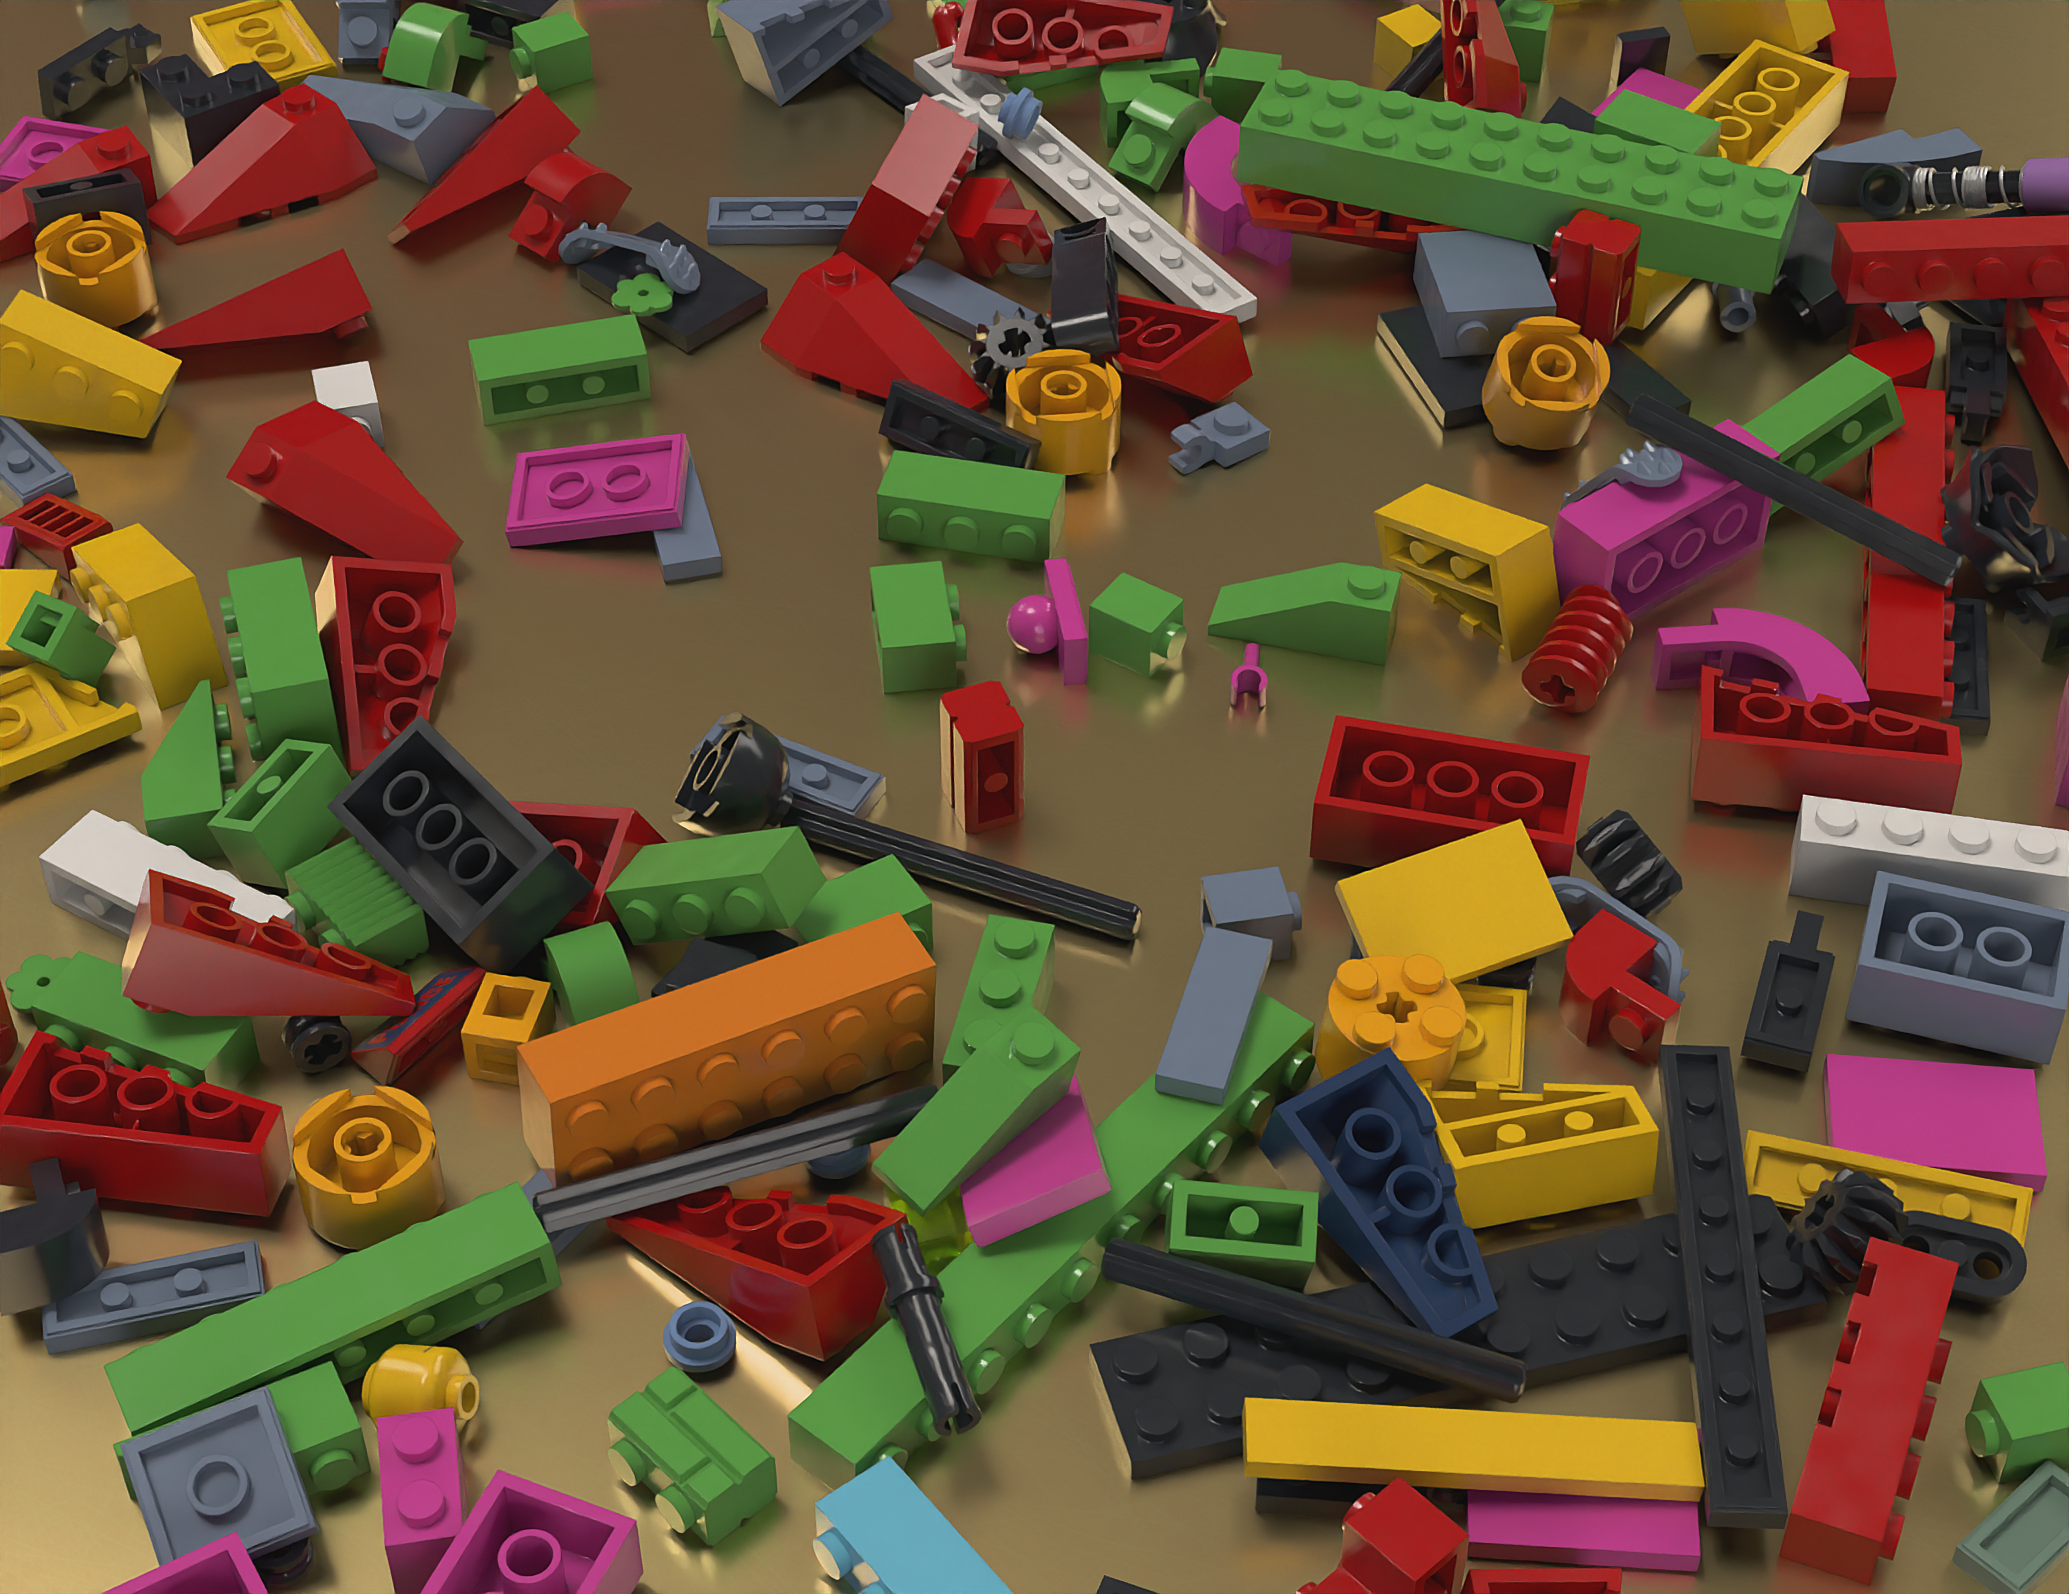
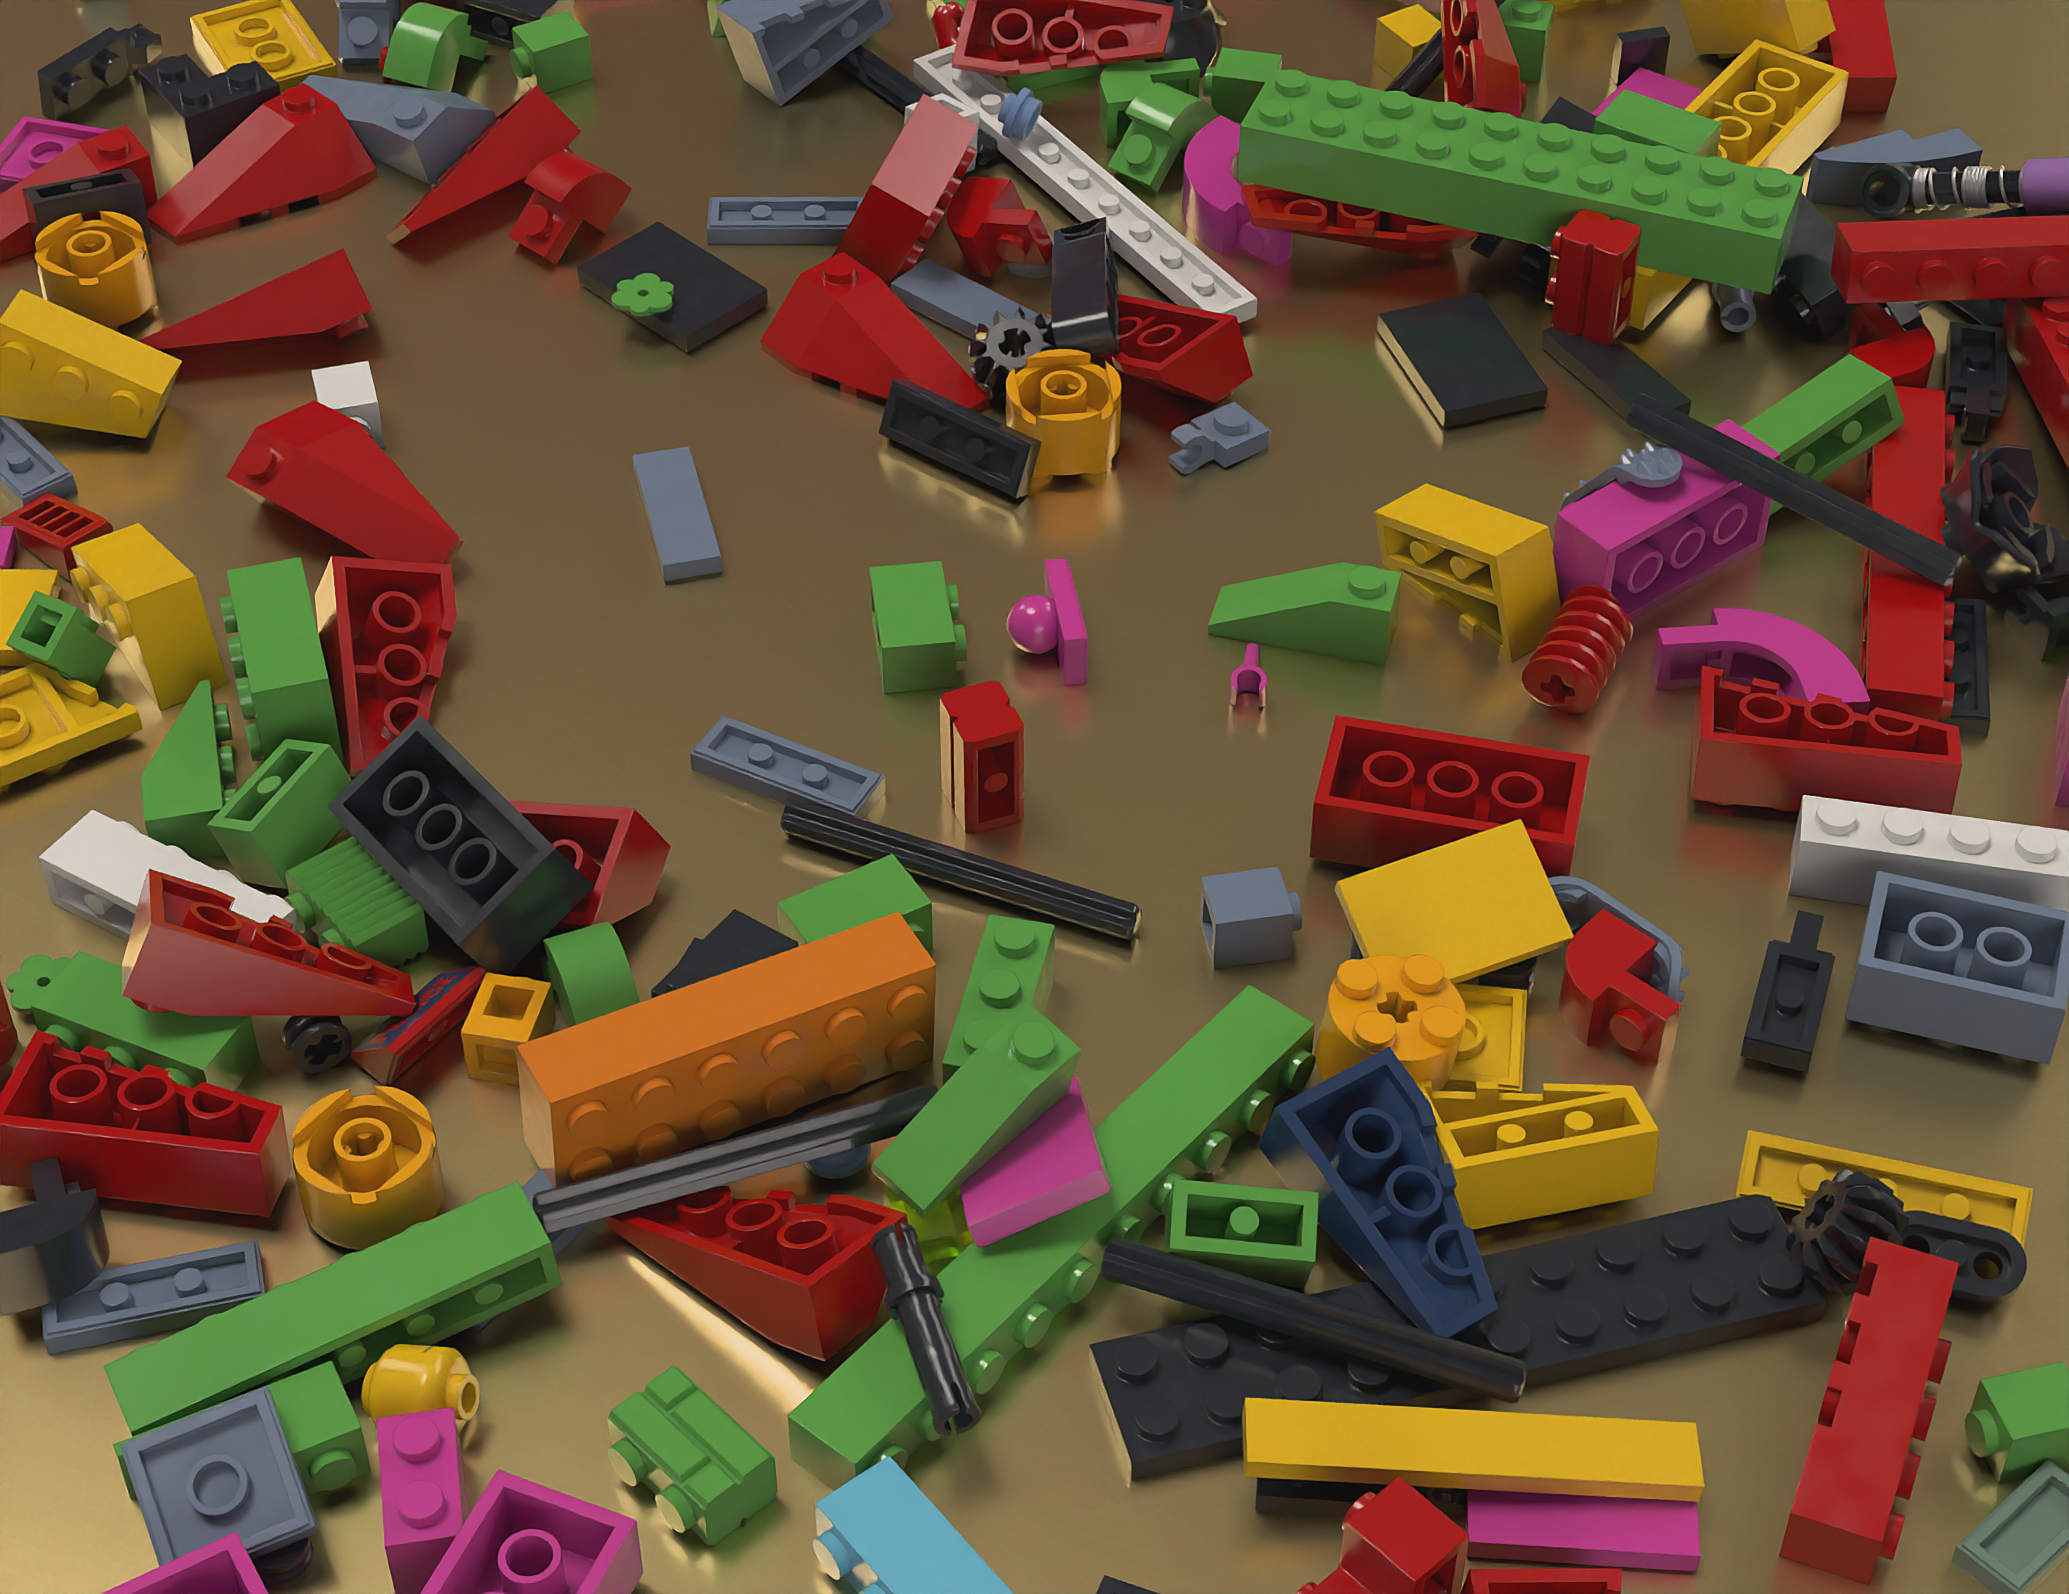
(559, 369): bright green brick -> none
(598, 490): dark pink tile -> none
(673, 262): sand blue piece -> none
(696, 1322): medium blue plate -> none
(716, 886): bright green brick -> none
(736, 783): black cylinder -> none
(971, 506): bright green brick -> none
(1136, 625): bright green brick -> none
(1214, 1015): sand blue tile -> none
(1478, 289): sand blue brick -> none
(1544, 384): light orange brick -> none
(1629, 864): black gear -> none
(1721, 1291): black tile -> none
(1938, 1116): dark pink tile -> none

